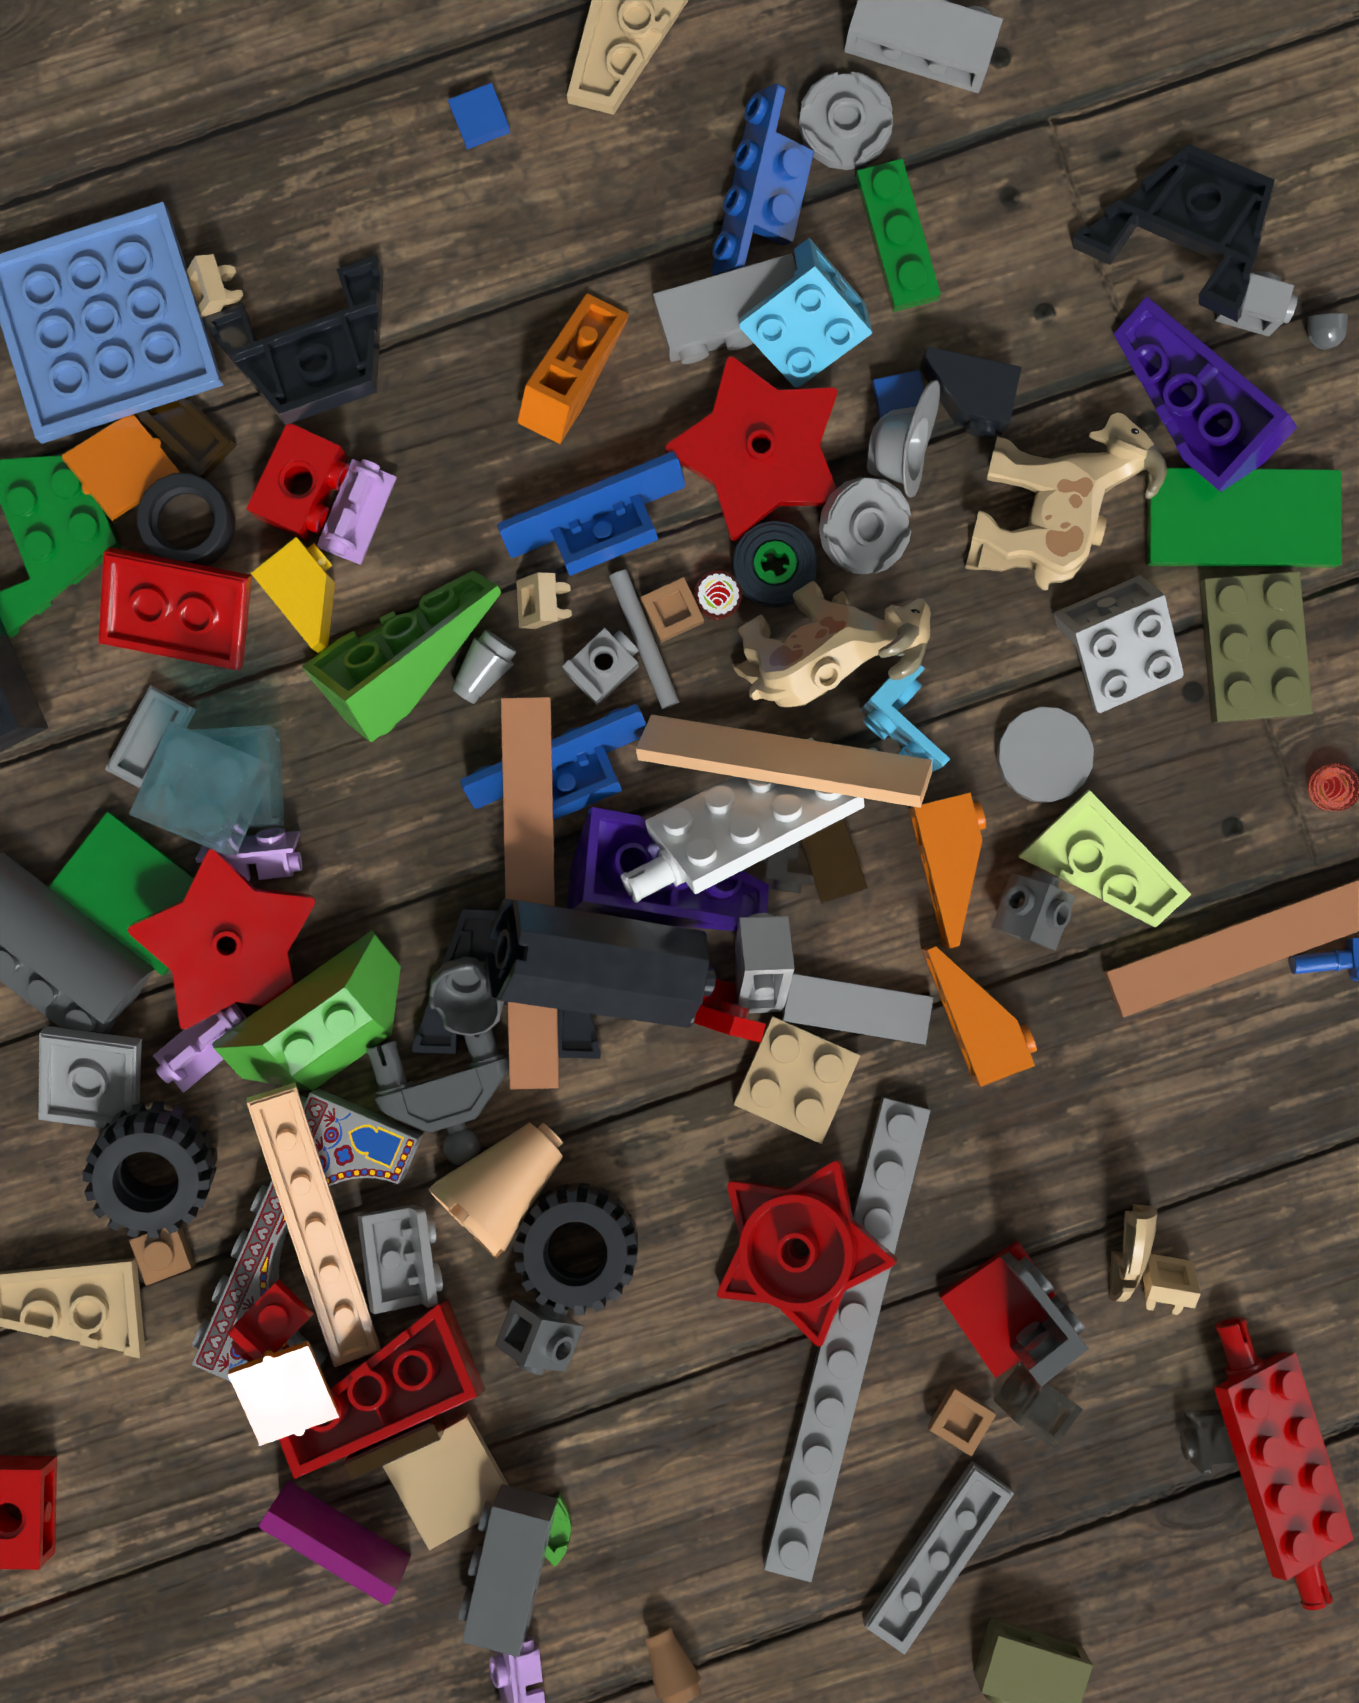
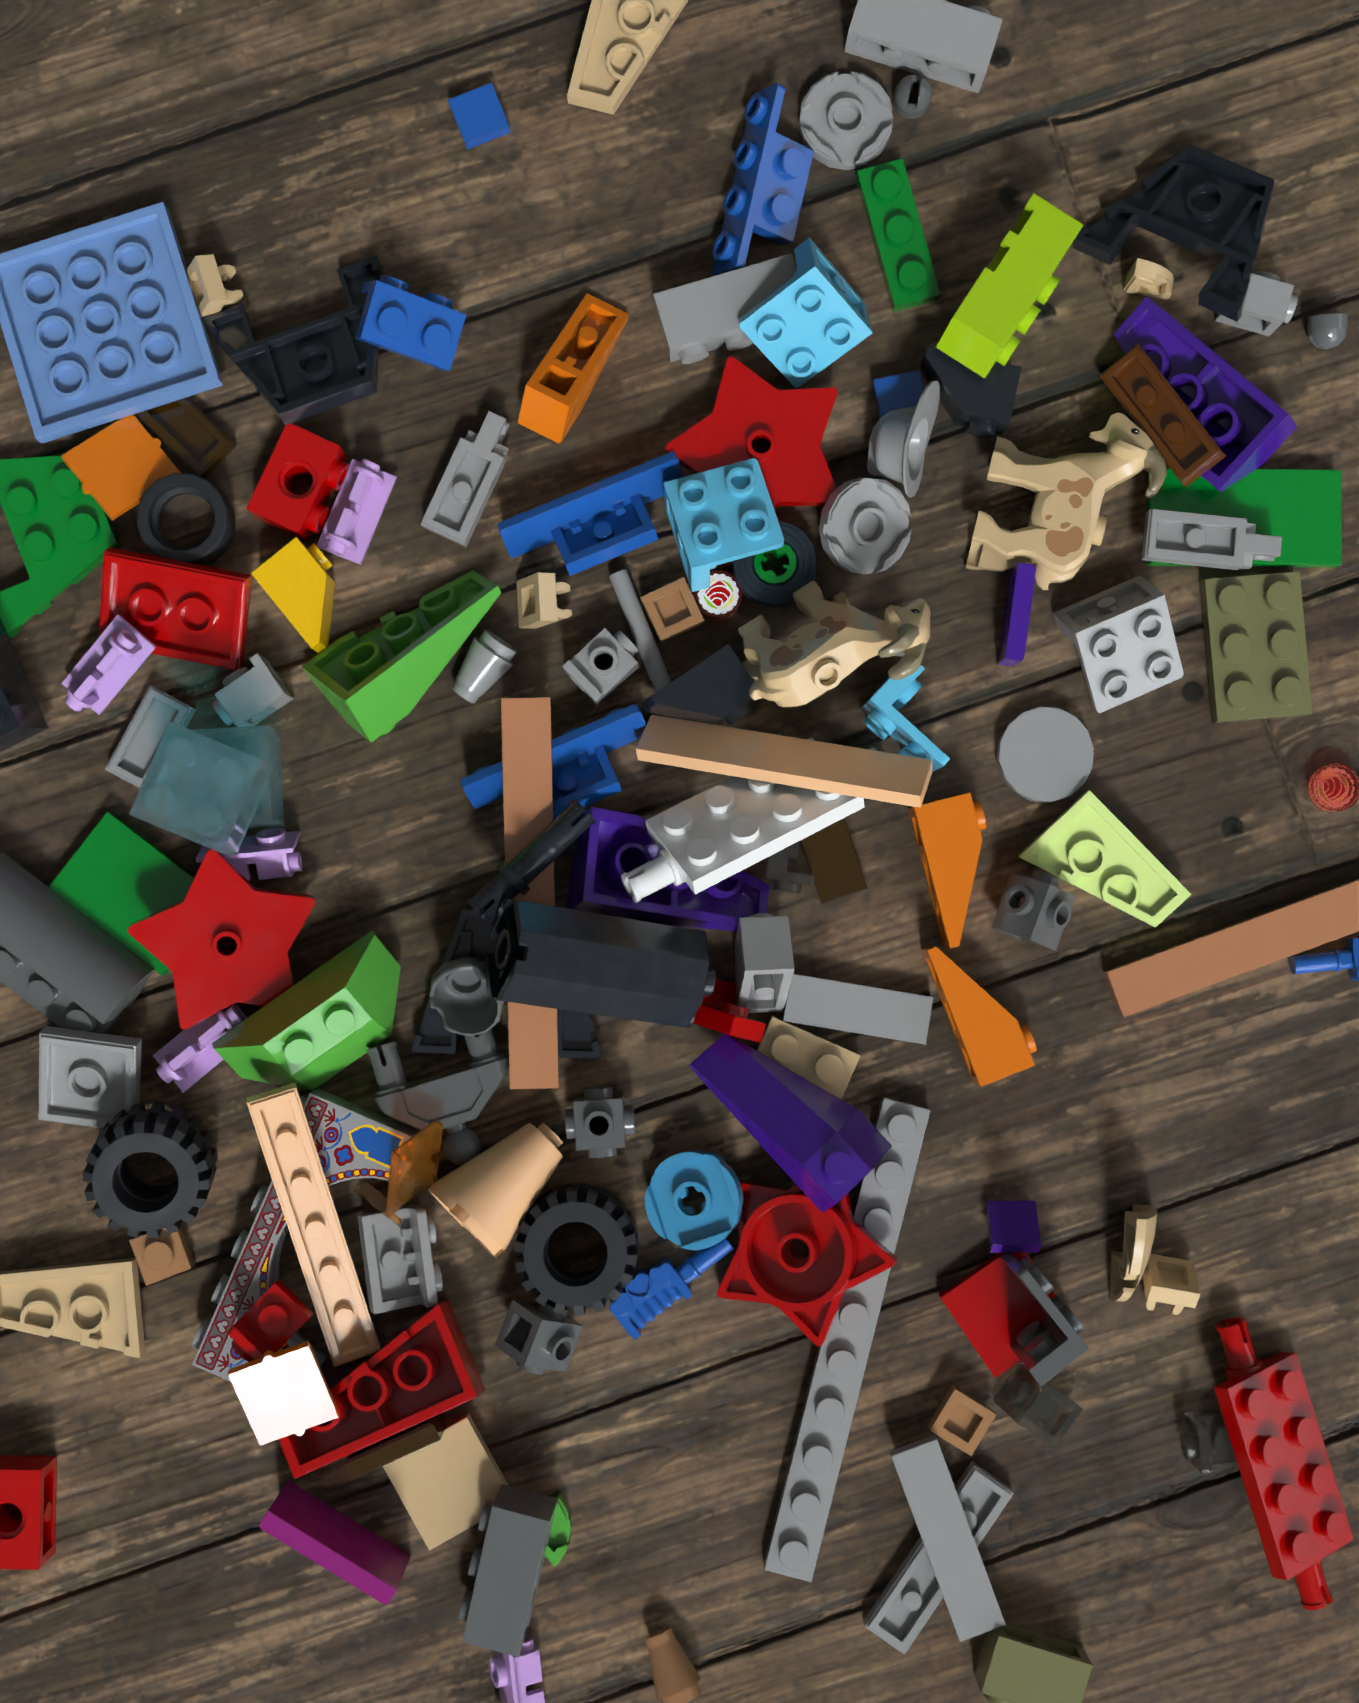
(107, 666): none -> lavender hinge
(251, 694): none -> light grey brick
(410, 324): none -> blue bracket
(411, 1171): none -> clear orange piece
(468, 482): none -> light grey hinge
(531, 861): none -> black pin
(605, 1103): none -> dark grey brick
(660, 1286): none -> blue piece
(682, 1224): none -> dark azure plate
(706, 692): none -> black slope
(720, 518): none -> medium azure bracket
(801, 1126): none -> dark purple wedge
(901, 96): none -> dark grey hinge
(947, 1538): none -> light grey tile
(1009, 287): none -> lime wedge
(1013, 1226): none -> dark purple tile
(1016, 614): none -> dark purple tile
(1149, 280): none -> tan tile
(1162, 415): none -> reddish brown tile
(1205, 540): none -> light grey hinge

